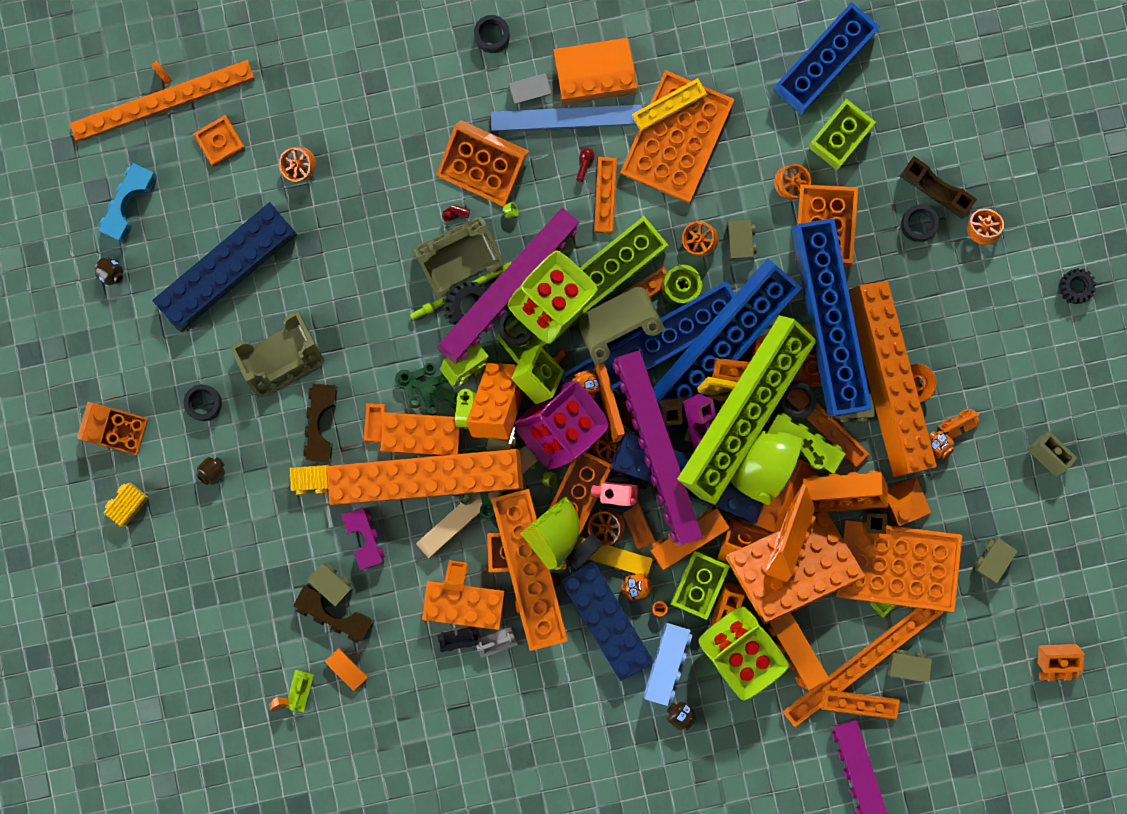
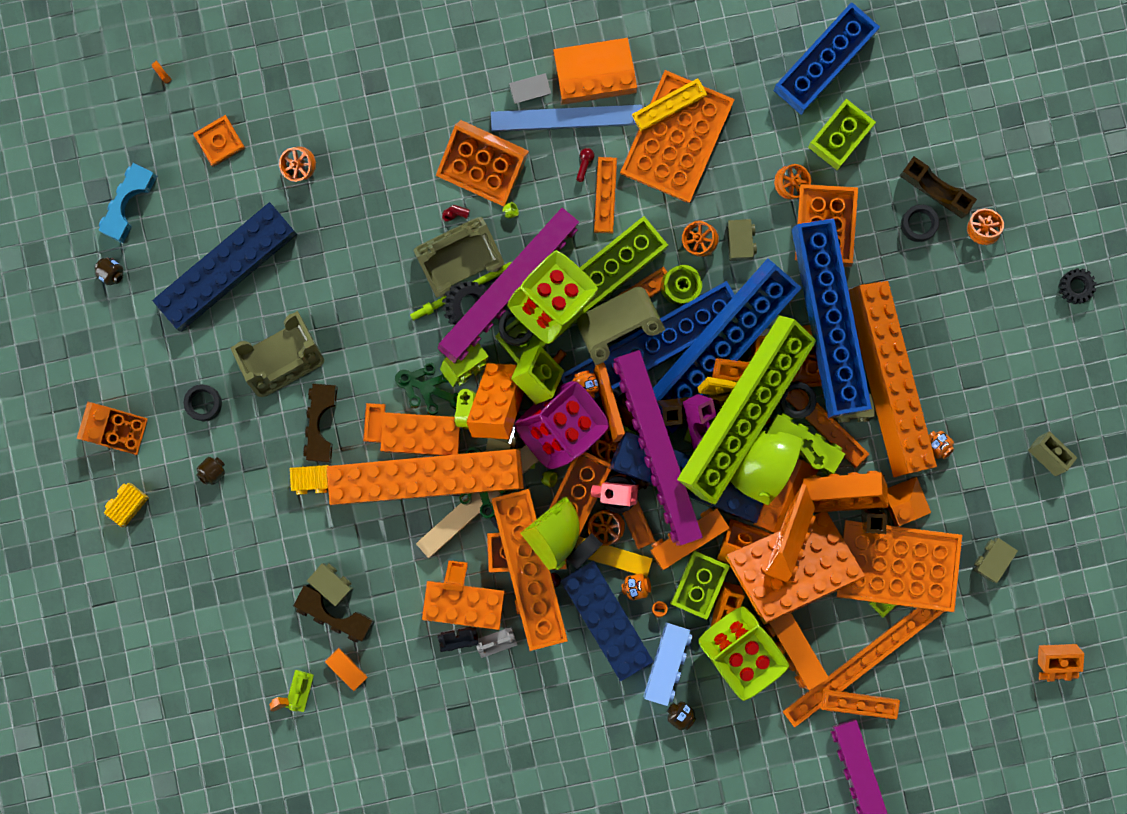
(162, 101): orange plate -> none
(360, 521): magenta arch -> none
(491, 19): black tyre -> none
(909, 667): olive brick -> none
(929, 381): orange dish -> none
(967, 419): orange hinge -> none

